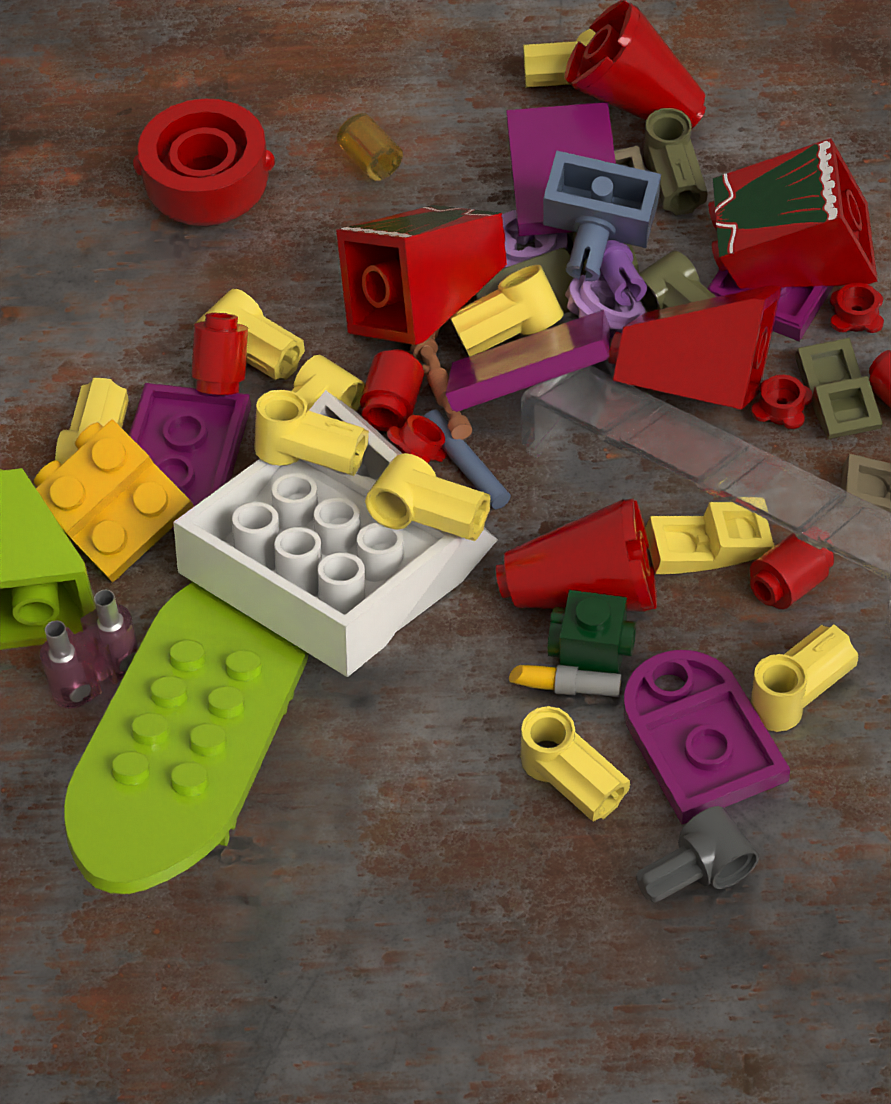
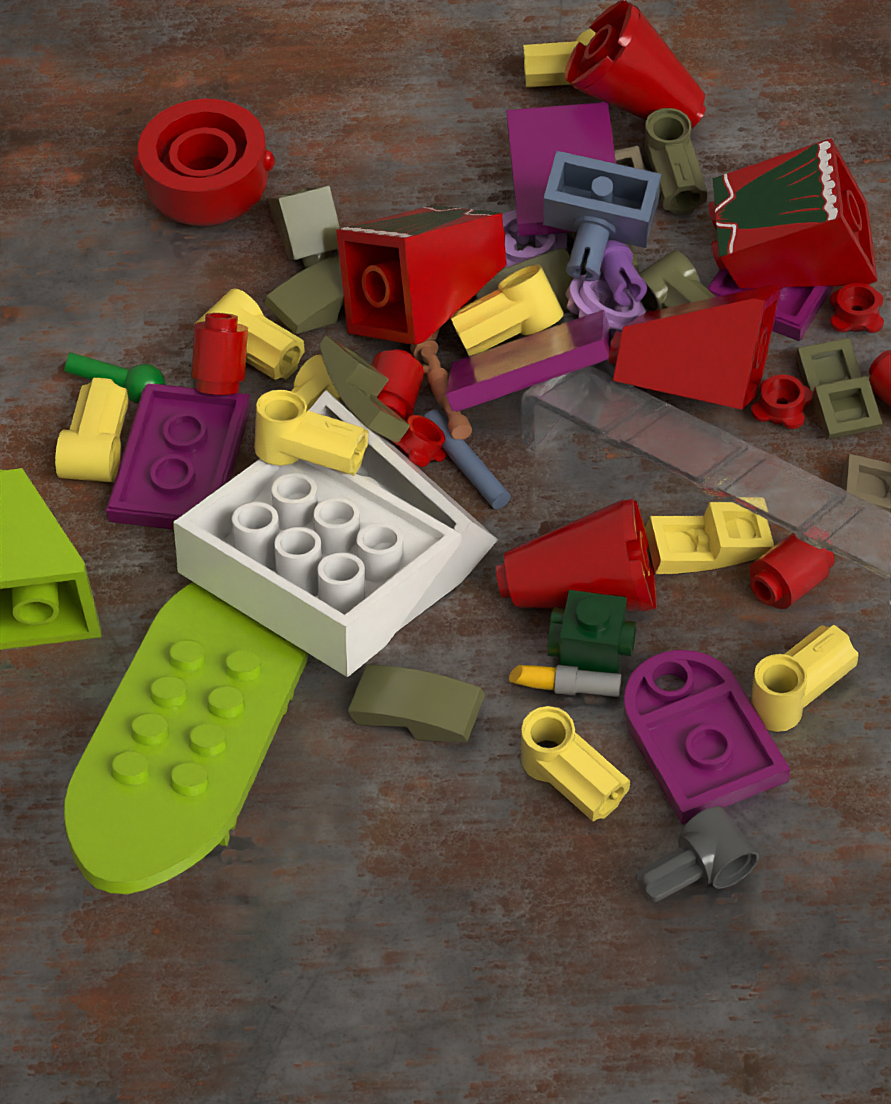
(80, 660): clear pink piece -> none
(111, 498): yellow plate -> none
(131, 379): none -> green bar
(306, 223): none -> slope
(309, 297): none -> olive slope
(359, 386): none -> olive slope
(369, 146): clear yellow piece -> none
(413, 493): light yellow piece -> none
(423, 701): none -> olive slope

